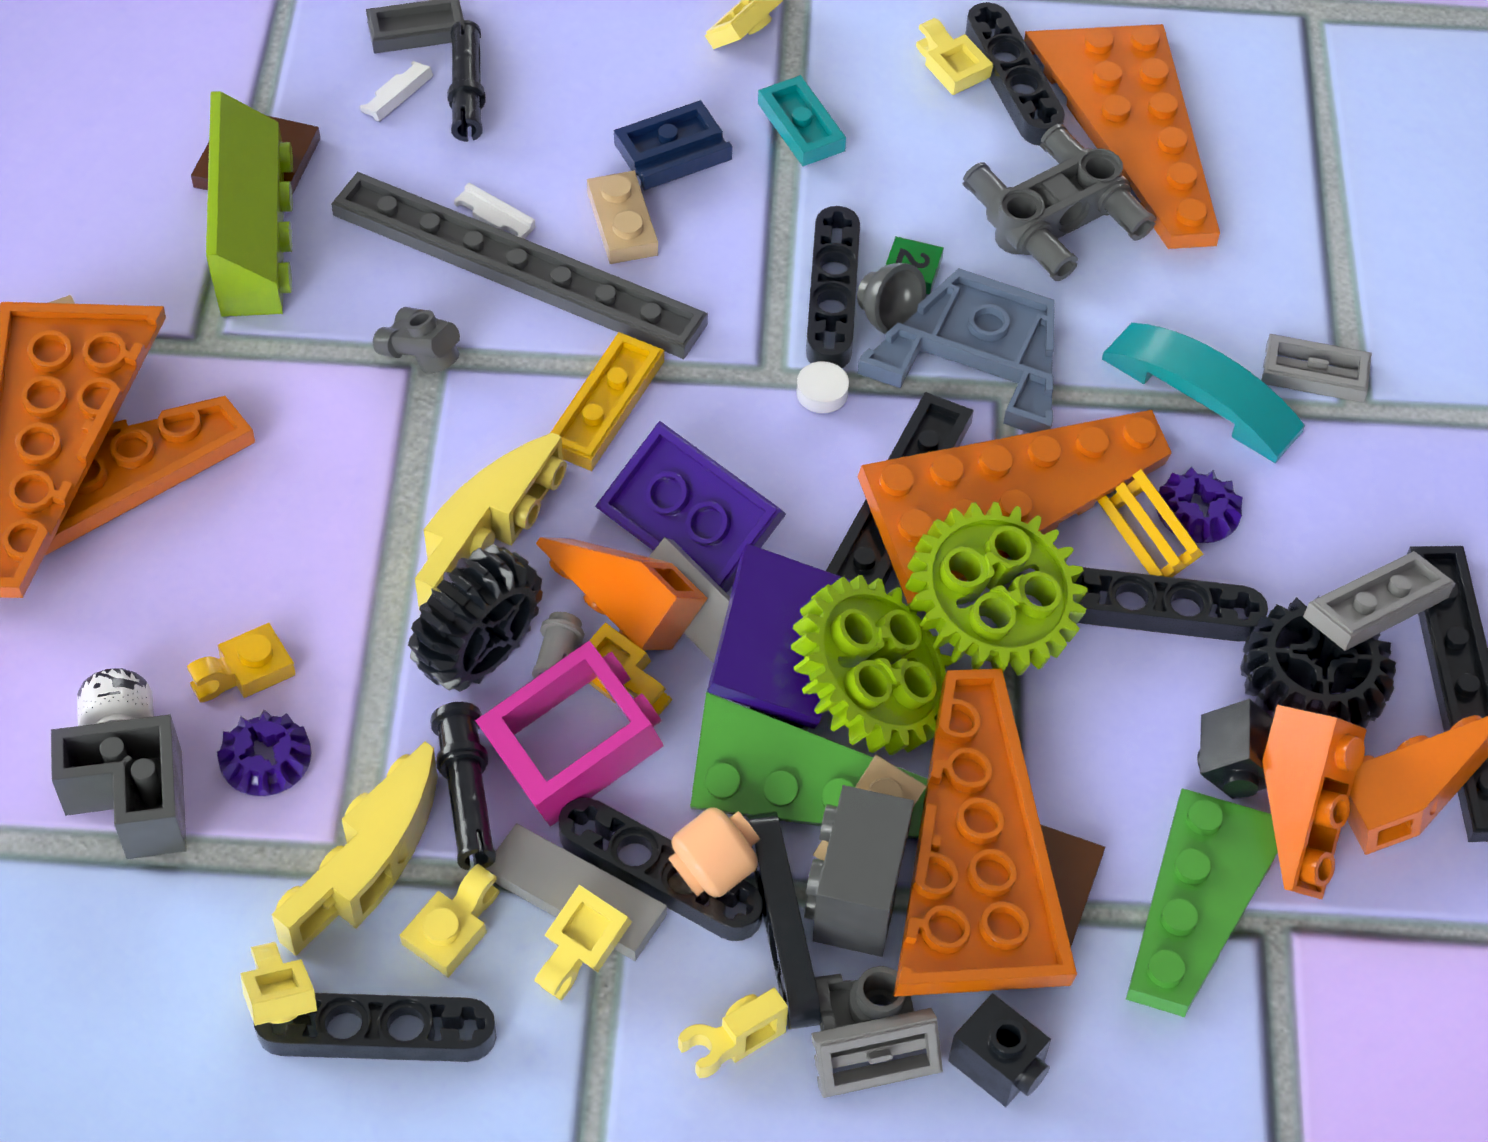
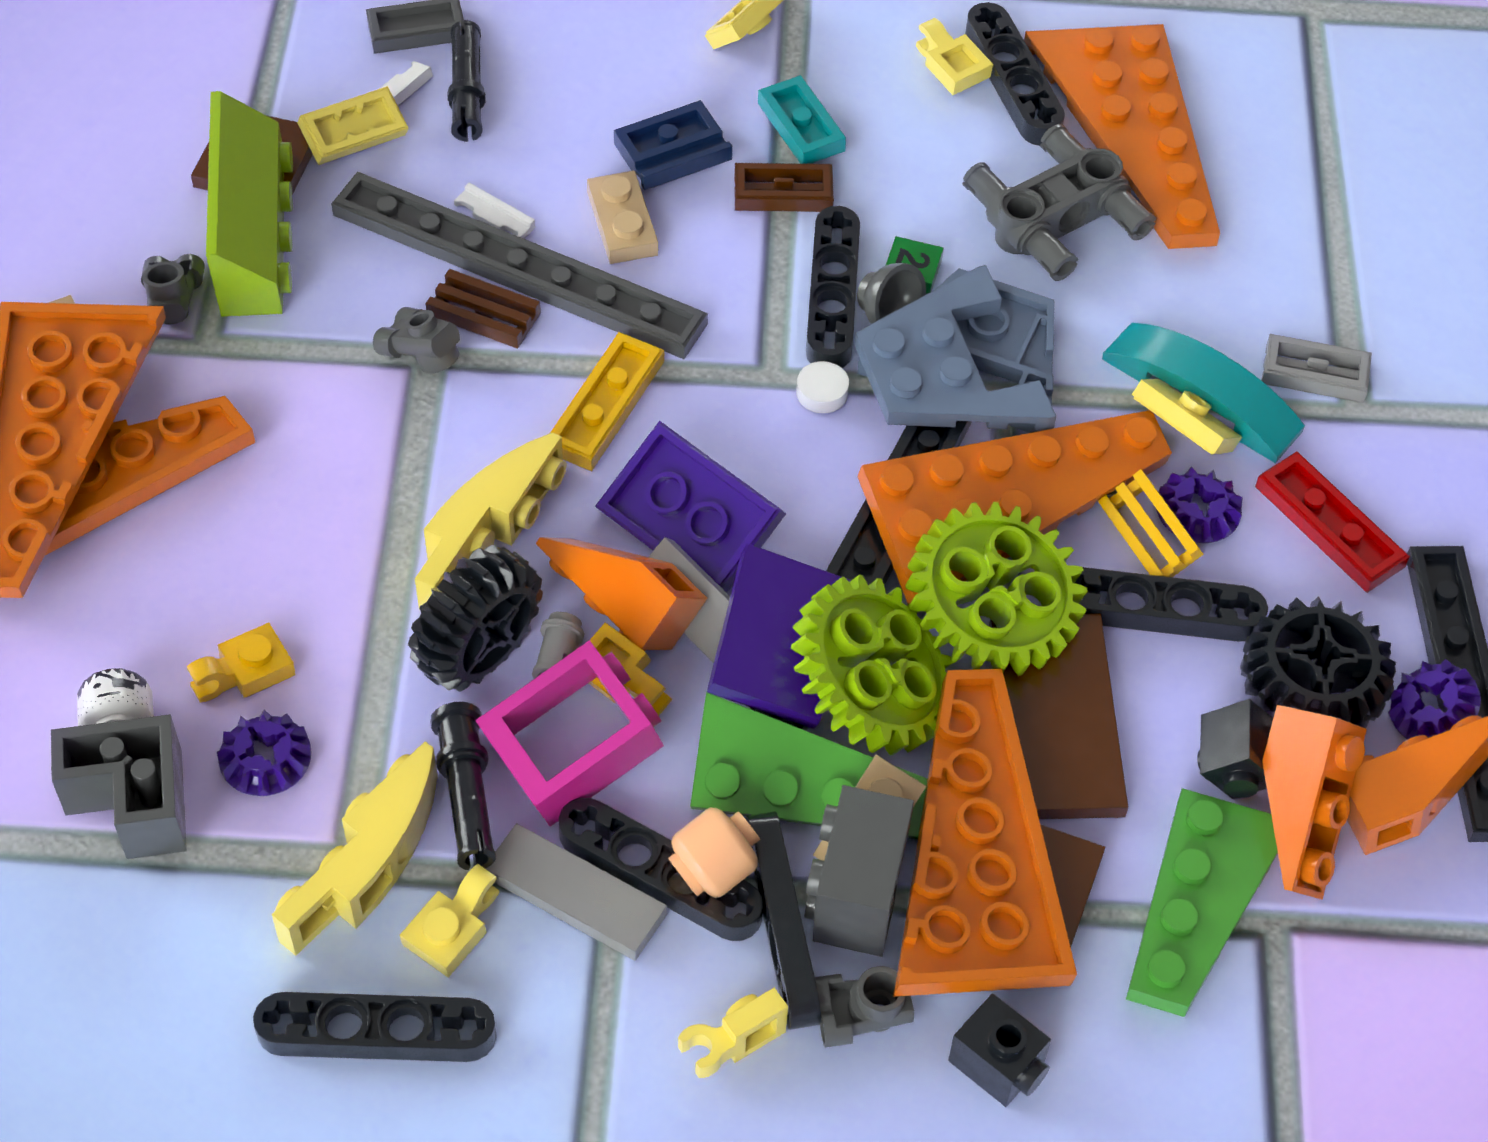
(172, 284): none -> dark grey plate
(276, 989): light yellow plate -> none
(352, 125): none -> light yellow plate
(487, 302): none -> reddish brown tile
(584, 934): light yellow plate -> none
(794, 187): none -> reddish brown tile
(876, 1043): light grey tile -> none
(927, 372): none -> sand blue wing
(1070, 729): none -> reddish brown tile
(1187, 415): none -> light yellow plate
(1332, 521): none -> red tile
(1379, 600): light grey tile -> none
(1457, 691): none -> dark purple gear

